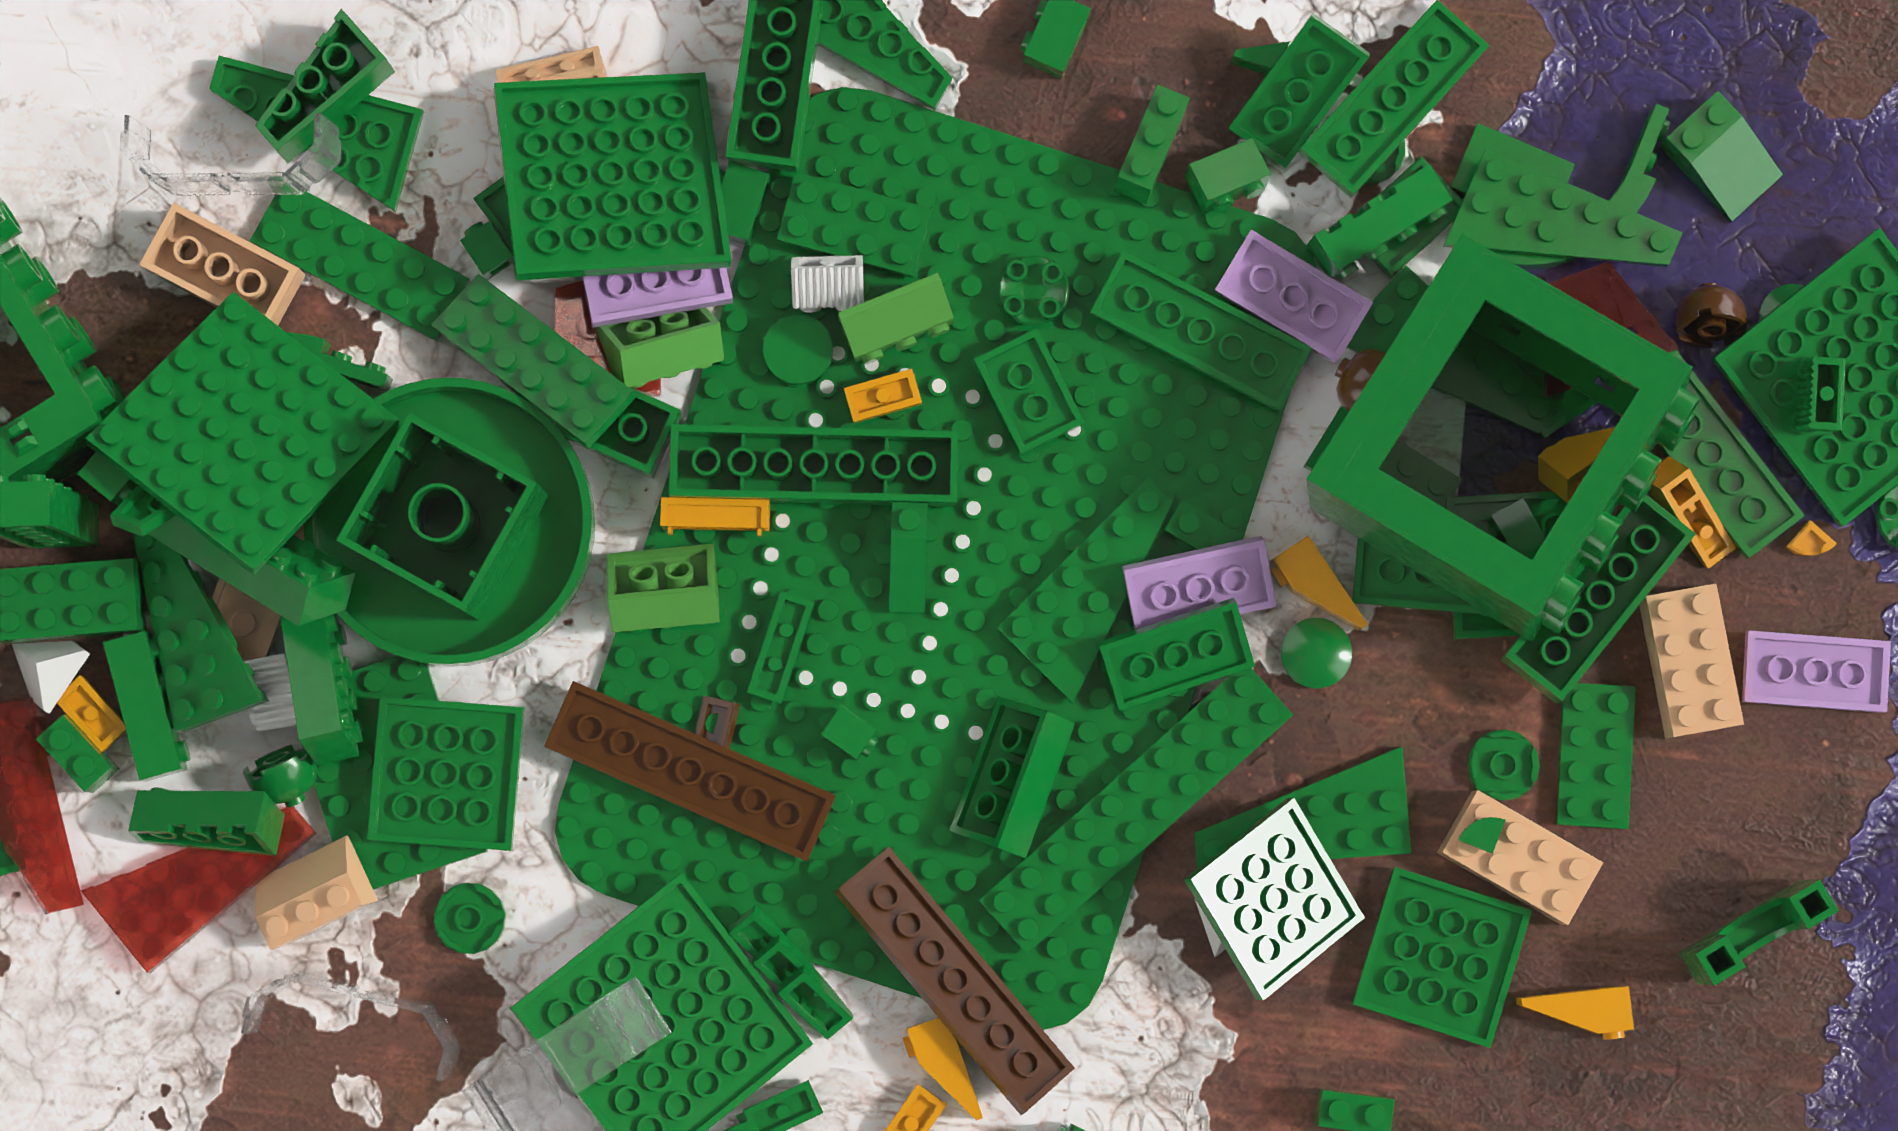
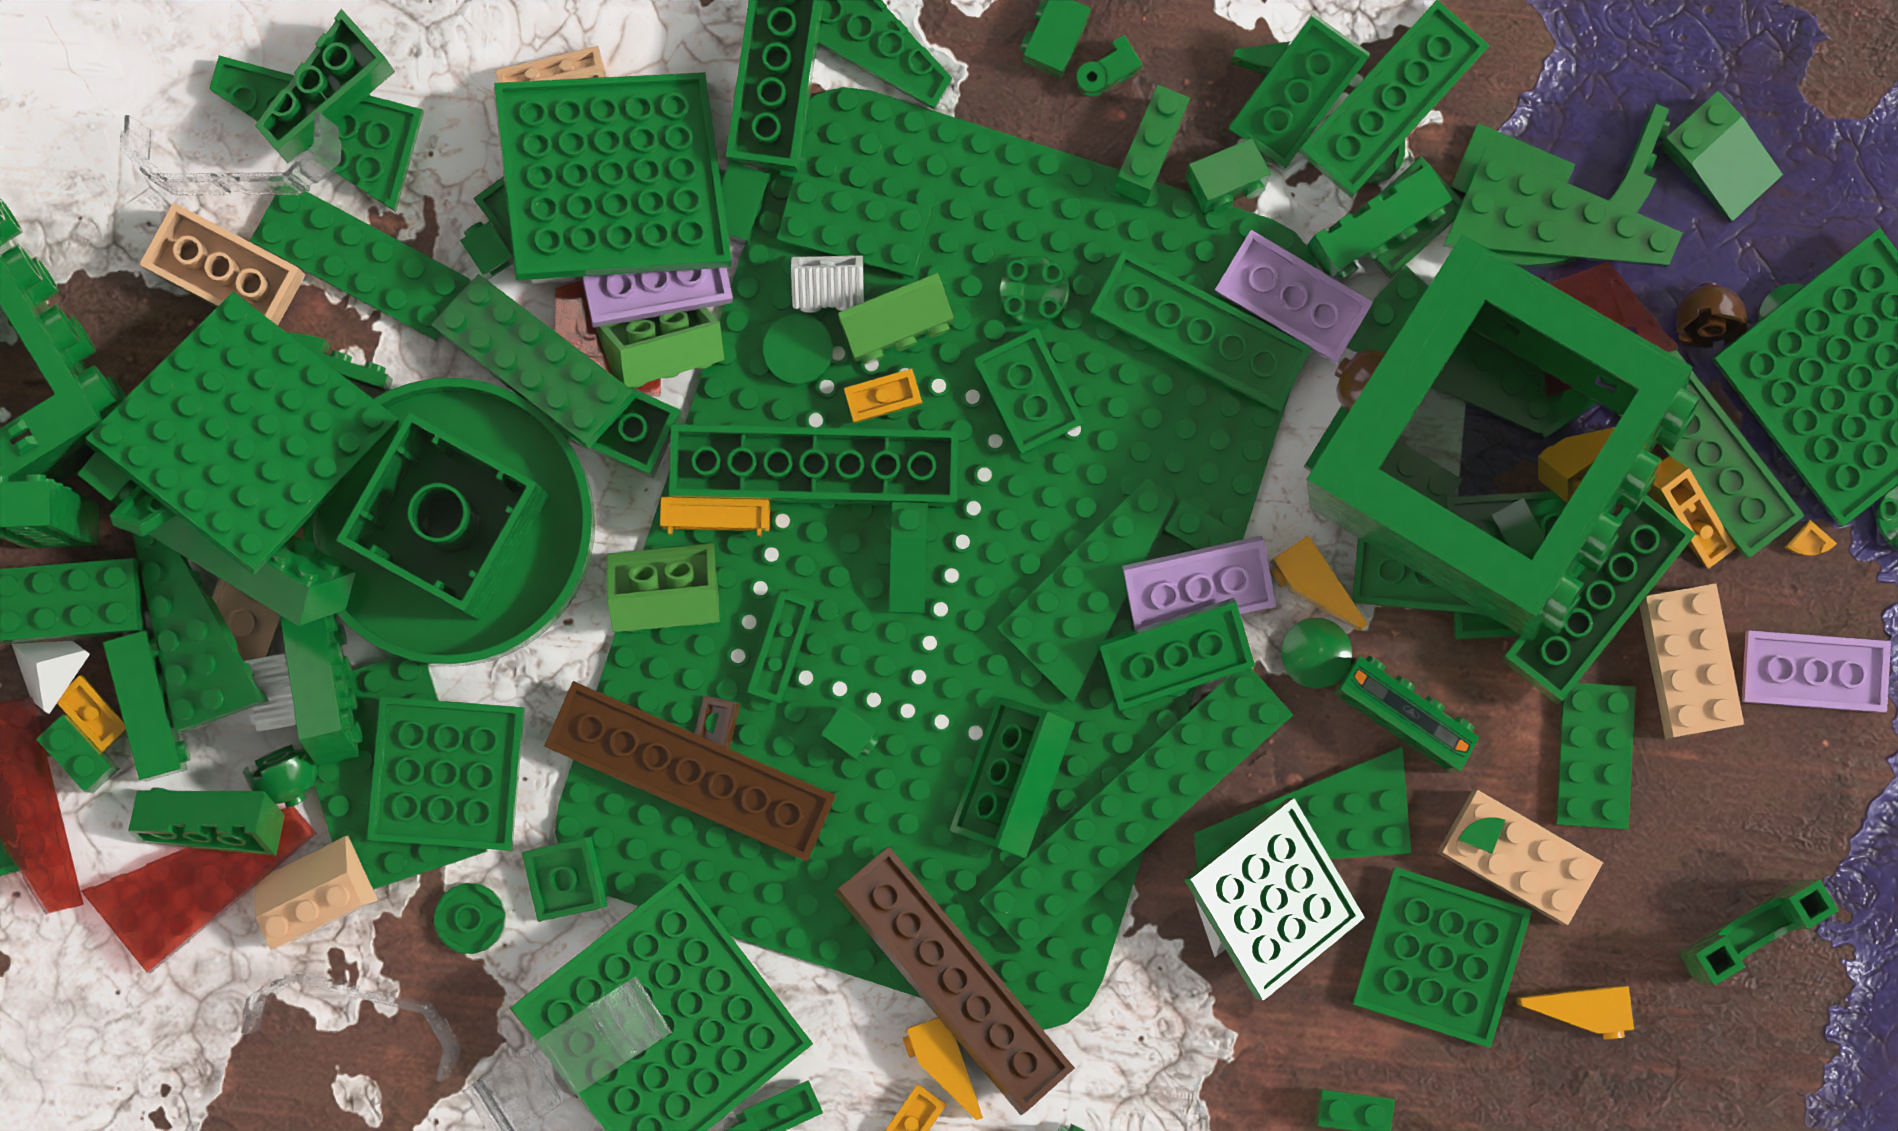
(564, 879): none -> green plate
(791, 972): green slope -> none
(1101, 76): none -> green leg
(1406, 714): none -> green slope
(1503, 765): green tile -> none
(1821, 394): green brick -> none

